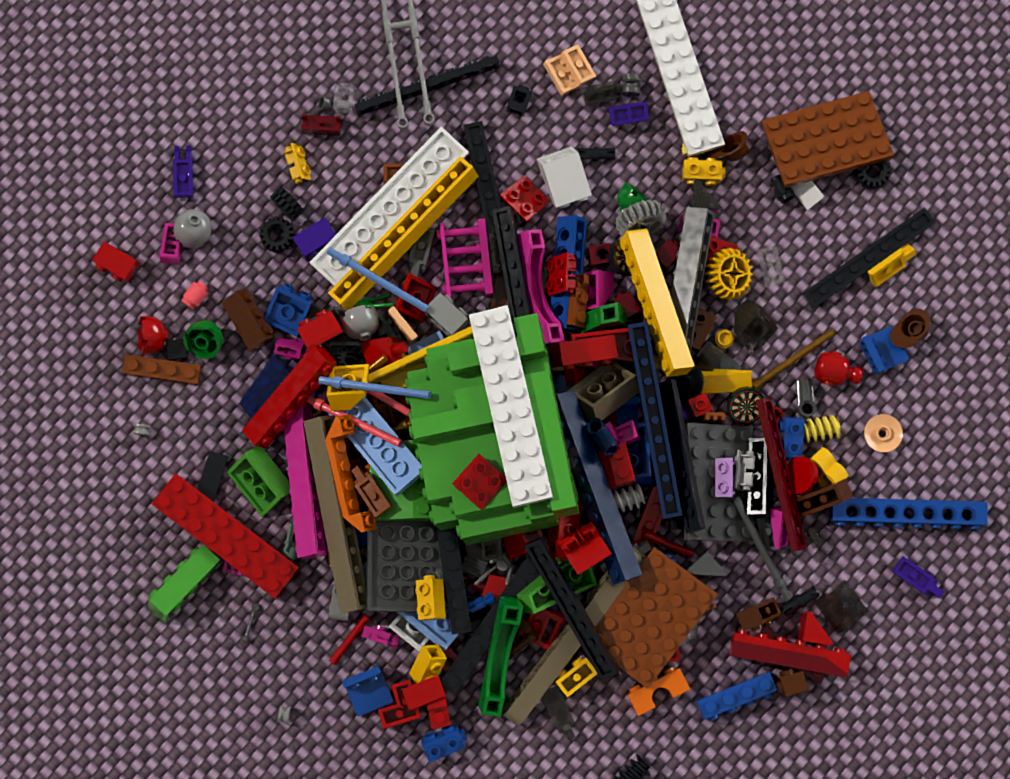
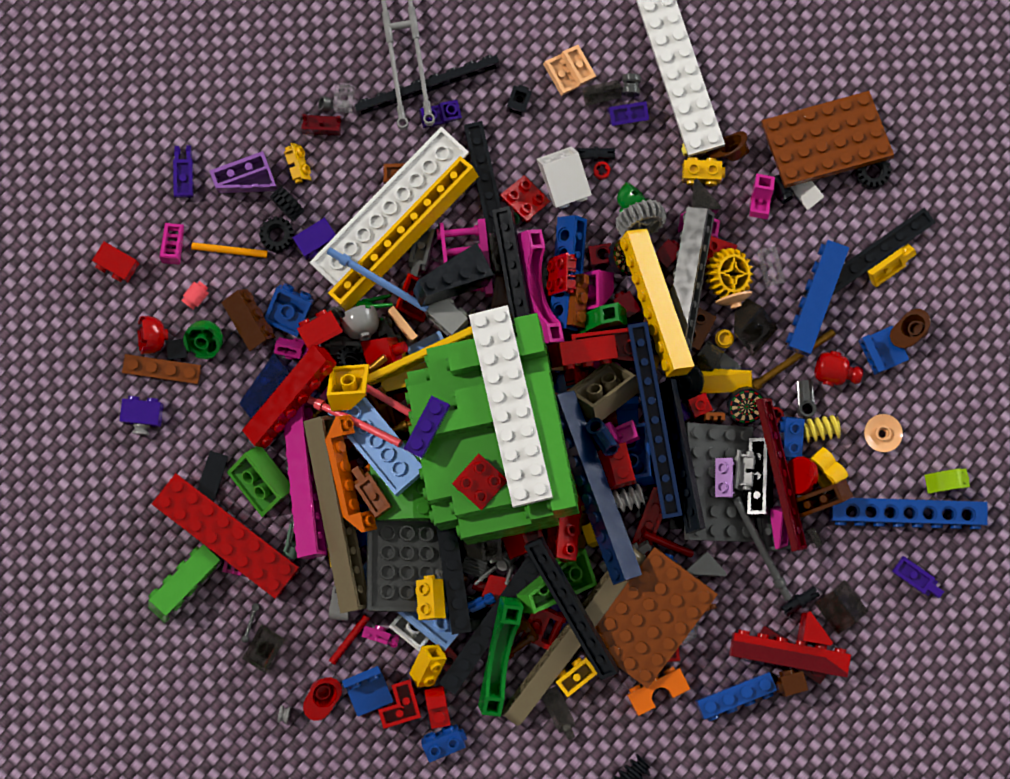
(141, 412): none -> dark purple brick
(192, 228): light grey cylinder -> none
(229, 250): none -> light orange bar
(244, 175): none -> medium lavender wedge
(264, 649): none -> clear smoke slope
(322, 698): none -> red piece
(339, 382): medium blue bar -> none
(423, 693): red slope -> none
(426, 427): none -> dark purple plate
(443, 113): none -> dark purple slope
(455, 277): none -> black wedge
(584, 548): red hinge -> none
(596, 172): none -> red bush
(734, 300): none -> light nougat dish
(759, 615): reddish brown brick -> none
(761, 196): none -> dark pink brick
(817, 298): none -> blue brick
(947, 480): none -> lime brick

